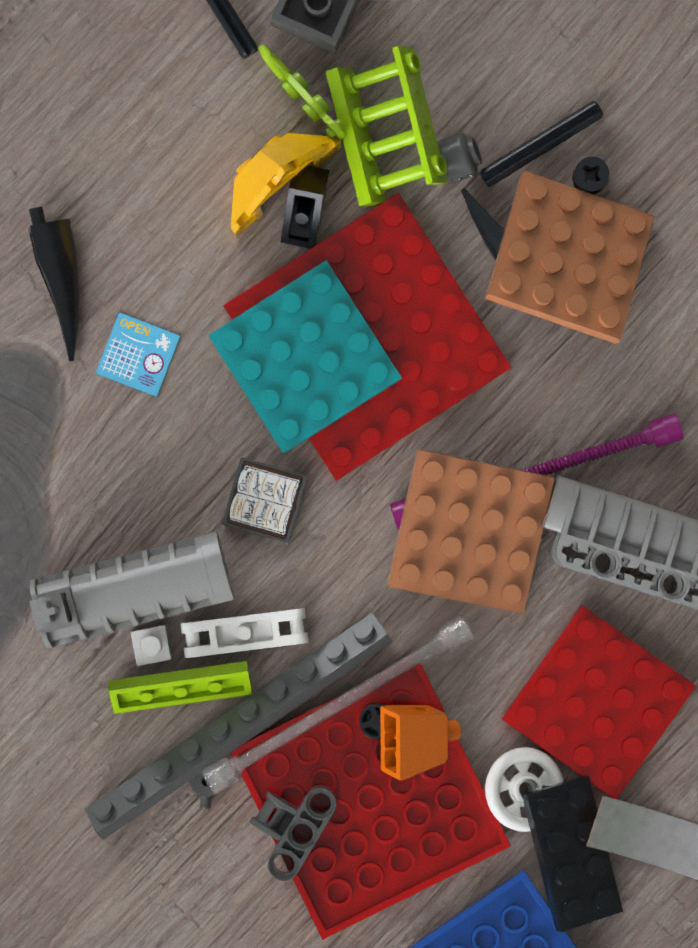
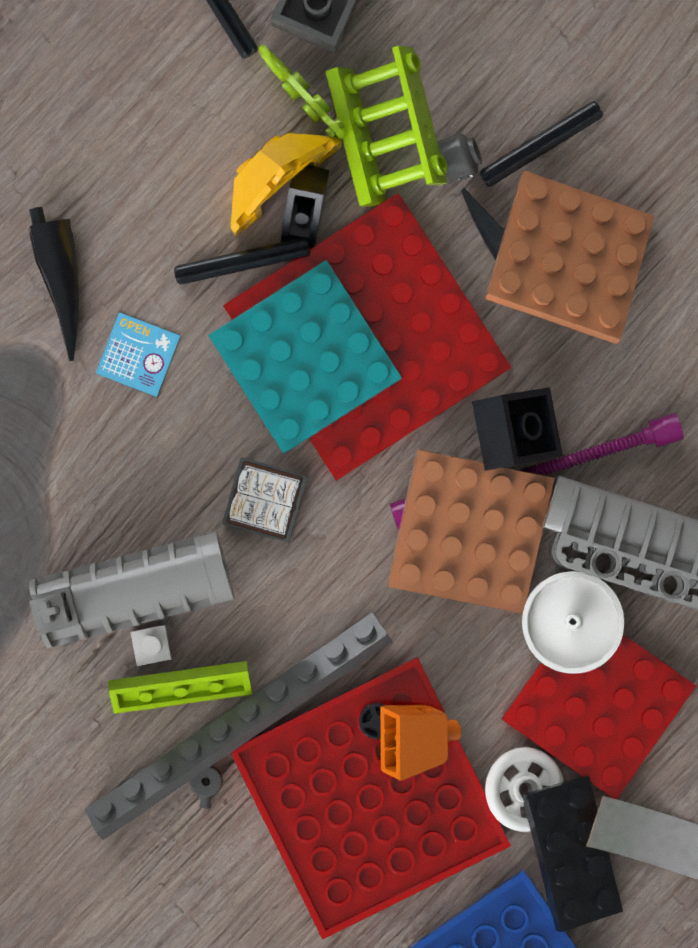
(225, 772): clear hose -> none
(242, 260): none -> black axle
(244, 633): white plate -> none
(284, 821): dark grey piece -> none
(517, 428): none -> black brick
(573, 622): none -> white piece
(586, 180): black wheel -> none

